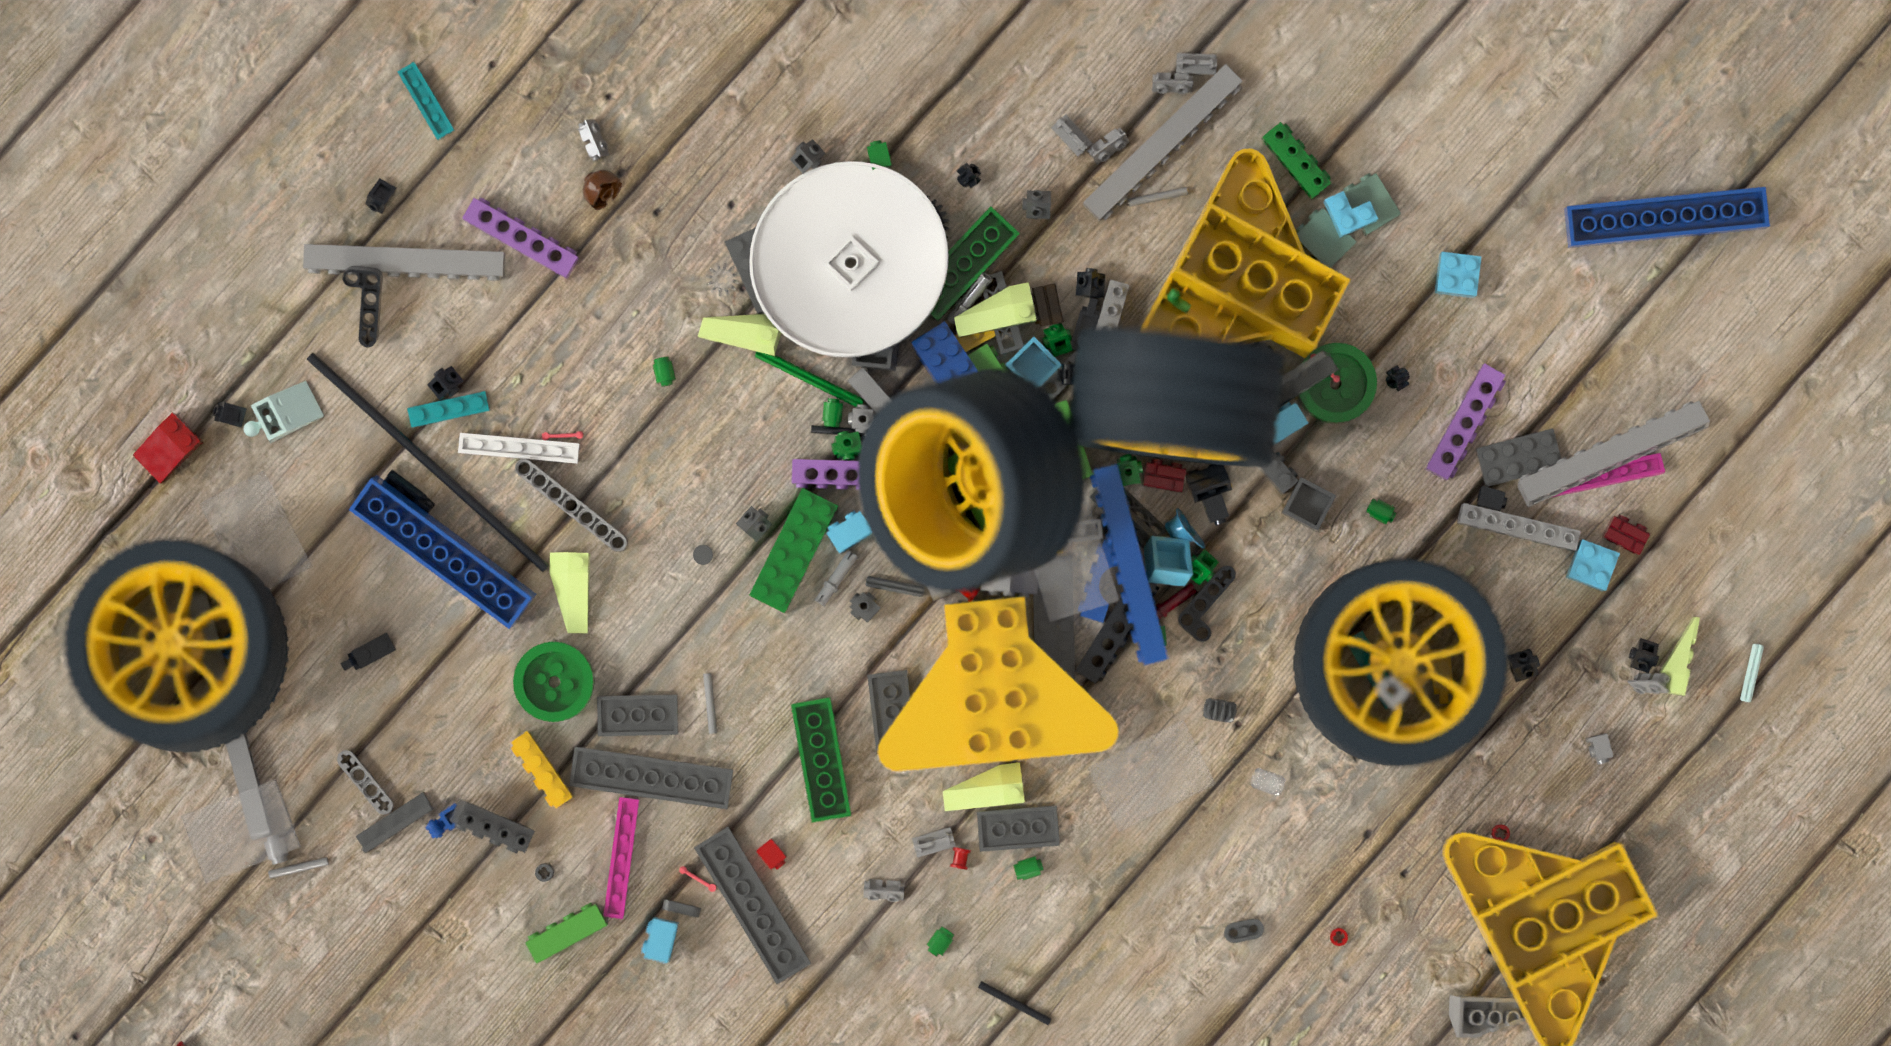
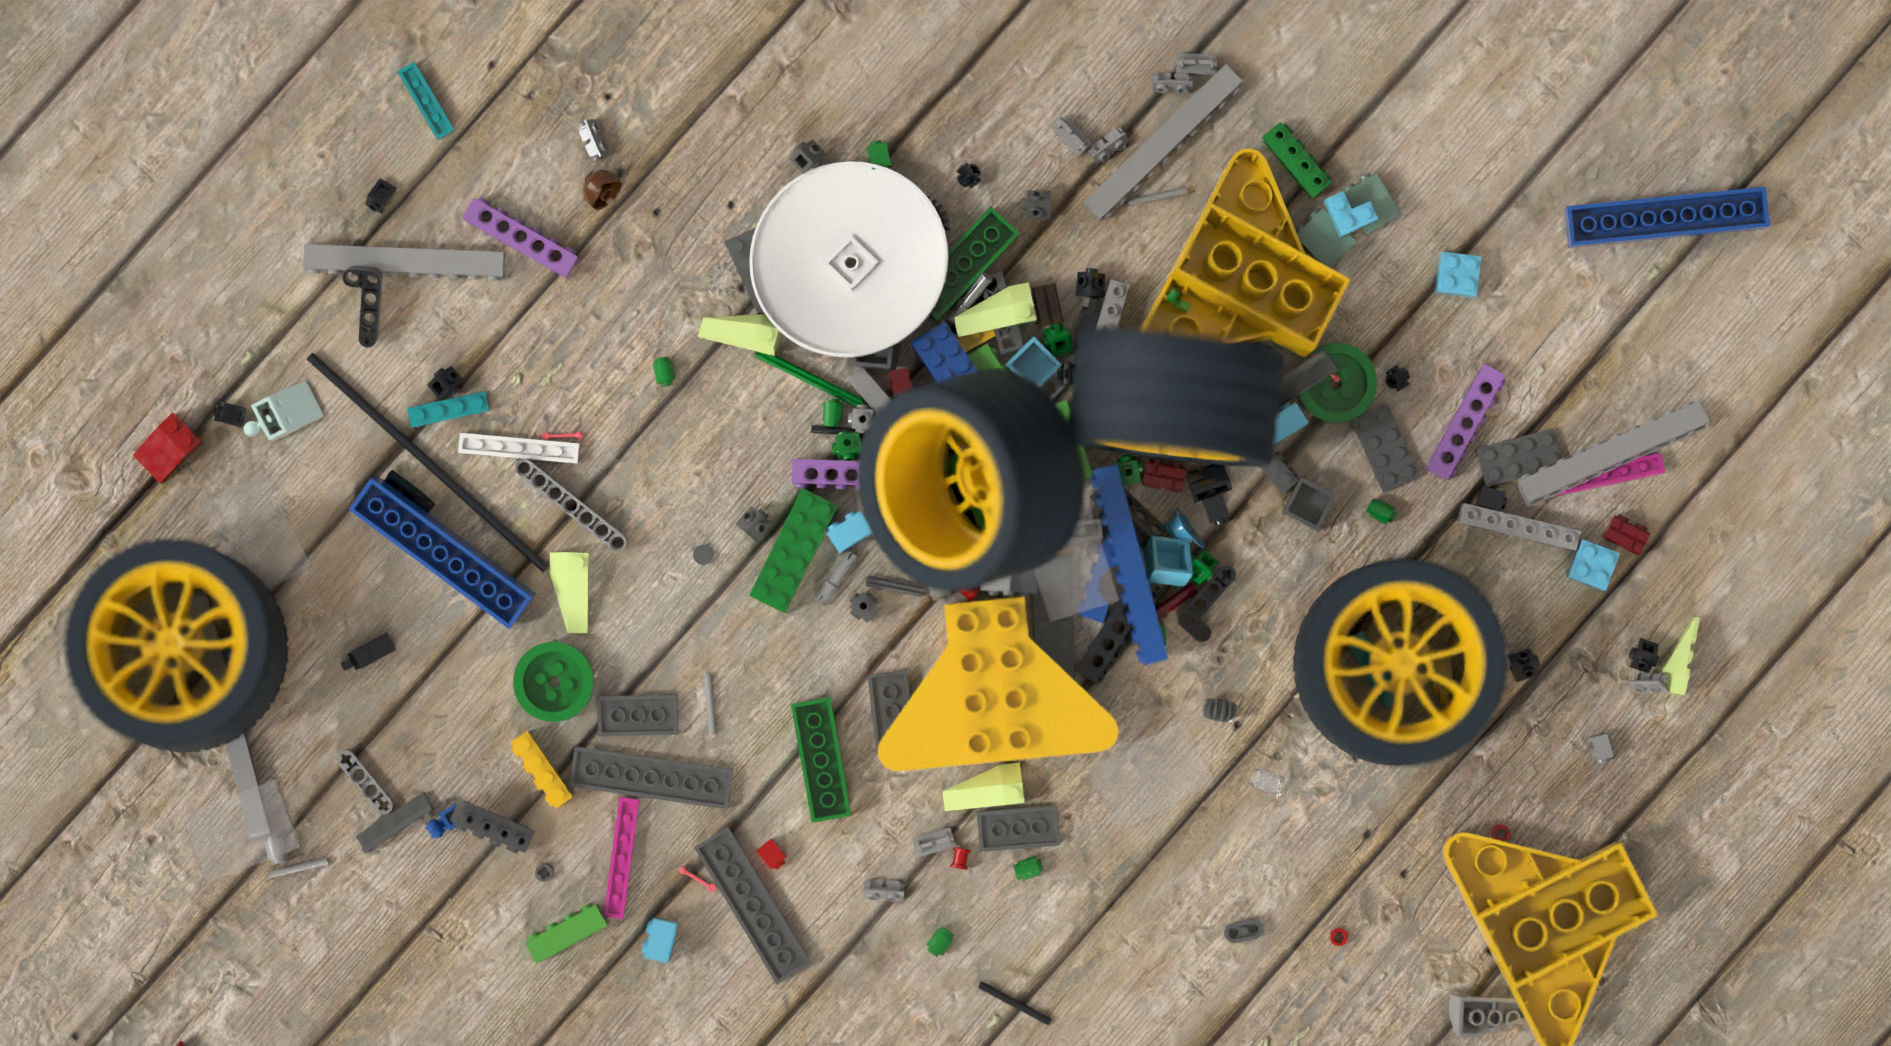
(681, 908): dark grey beam -> none
(900, 380): none -> dark red brick
(1385, 448): none -> dark grey plate
(1399, 691): light grey brick -> none
(1751, 673): light aqua axle -> none

